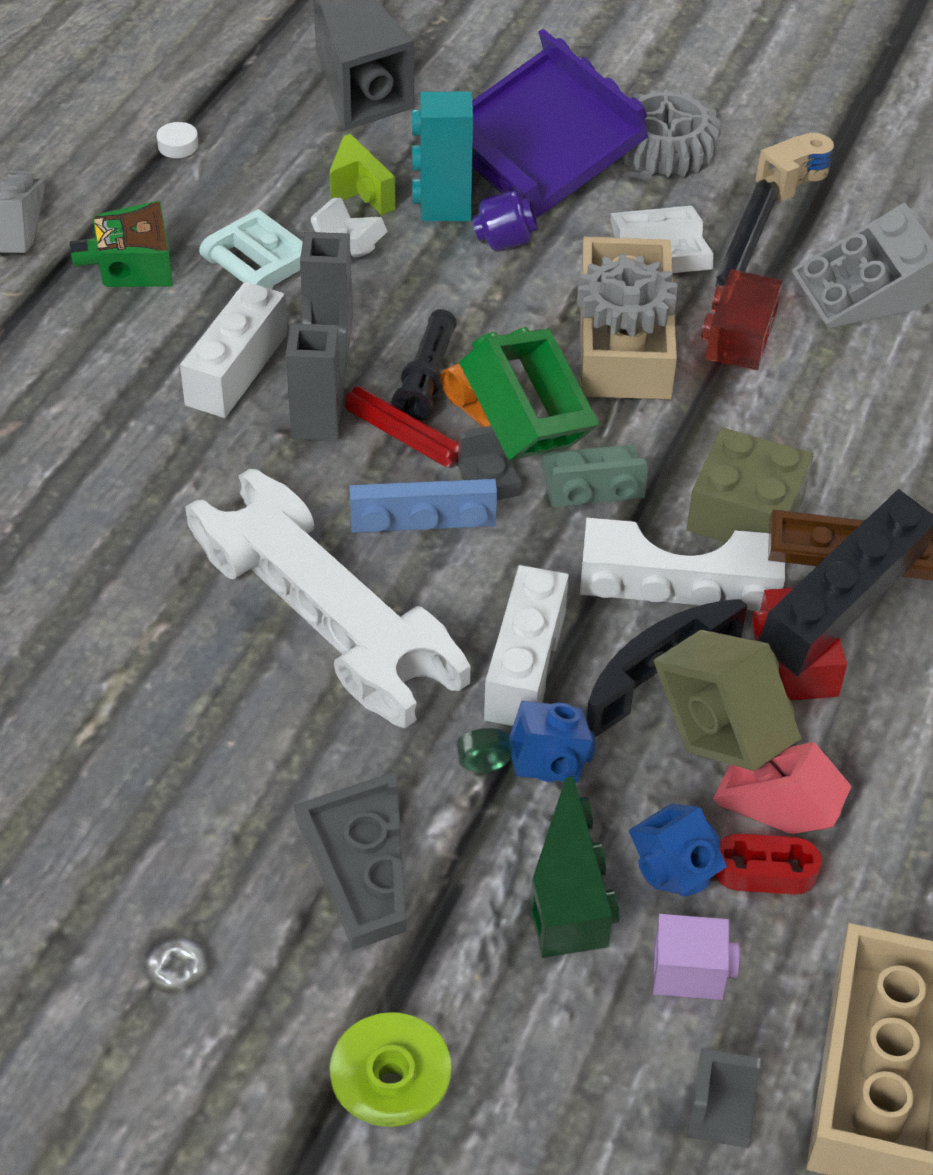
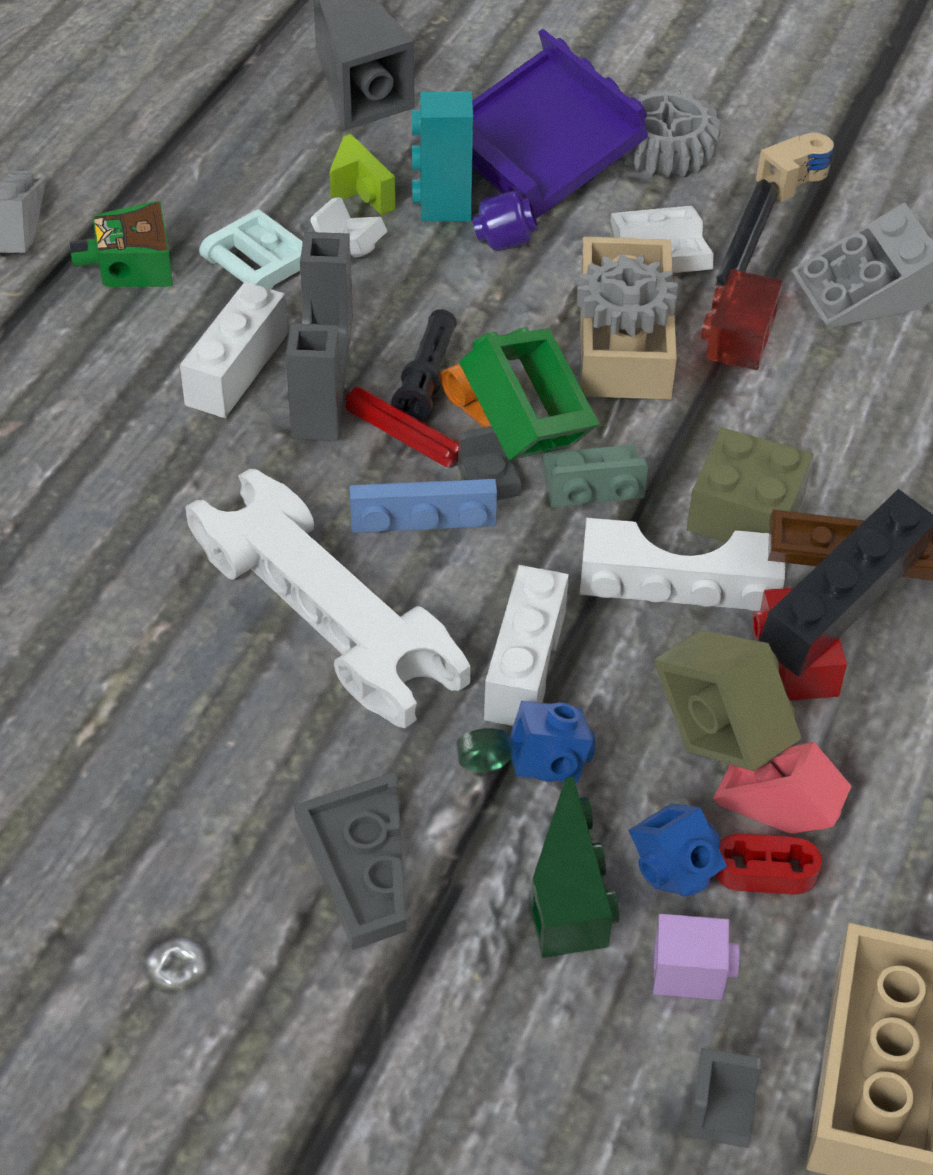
(177, 140): white tile -> none
(385, 1046): lime dish -> none
(634, 663): black slope -> none

